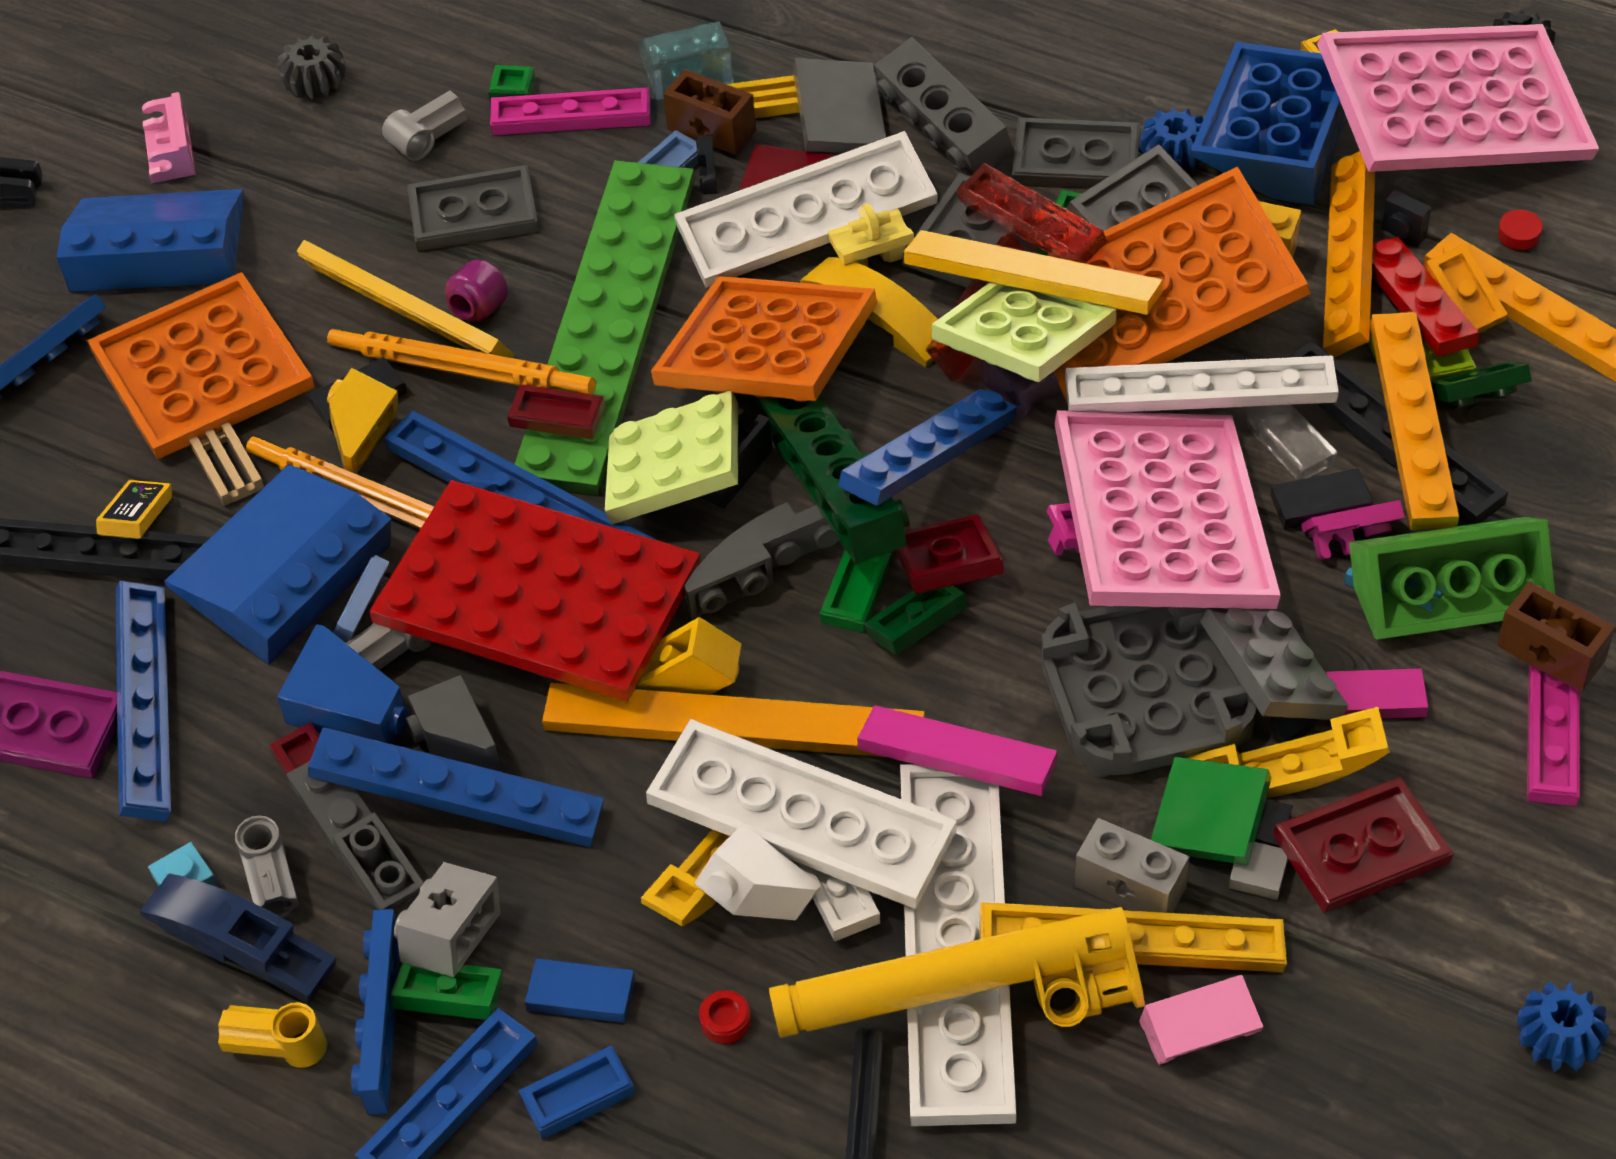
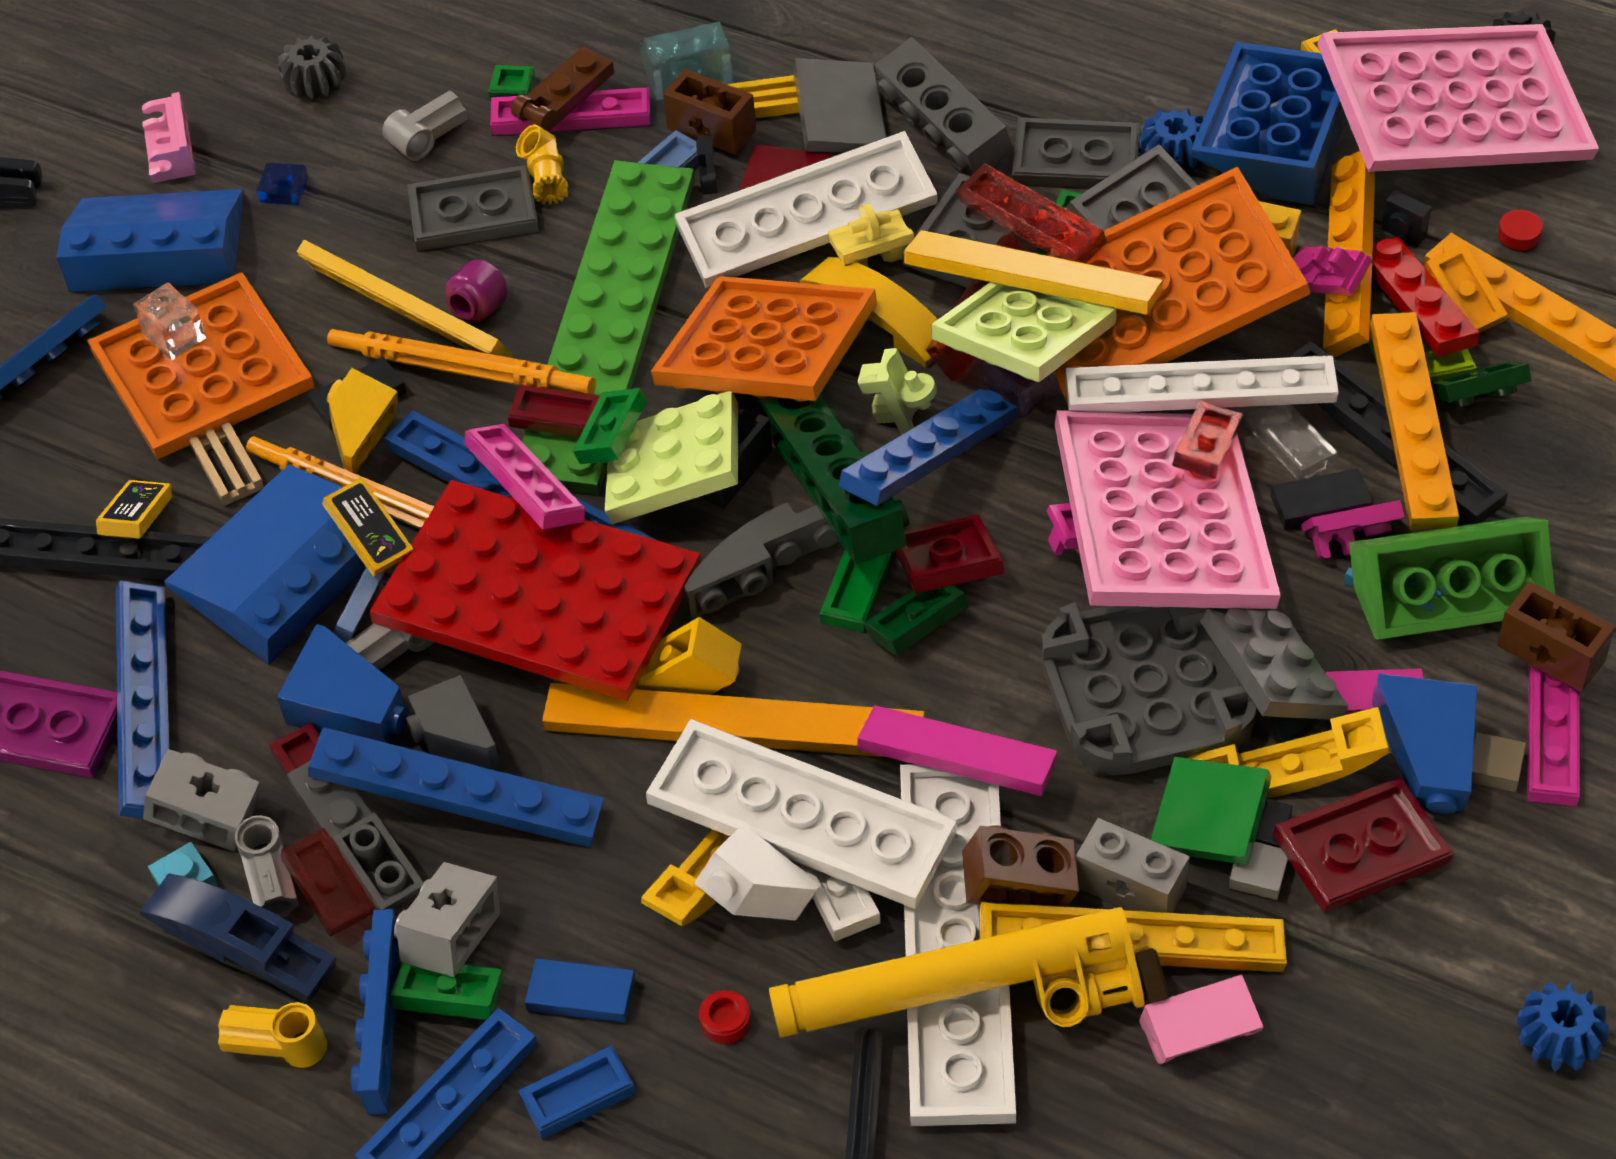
(169, 320): none -> clear brick
(178, 804): none -> light grey brick
(282, 183): none -> clear blue plate
(327, 882): none -> clear red plate
(367, 526): none -> tile
(524, 476): none -> dark pink tile
(543, 164): none -> yellow connector
(563, 89): none -> reddish brown plate
(610, 426): none -> green plate
(900, 390): none -> yellowish green hips
(1019, 868): none -> reddish brown brick
(1151, 975): none -> dark brown tile
(1207, 440): none -> clear red plate
(1332, 269): none -> dark pink plate
(1430, 737): none -> blue slope
(1497, 762): none -> dark tan tile

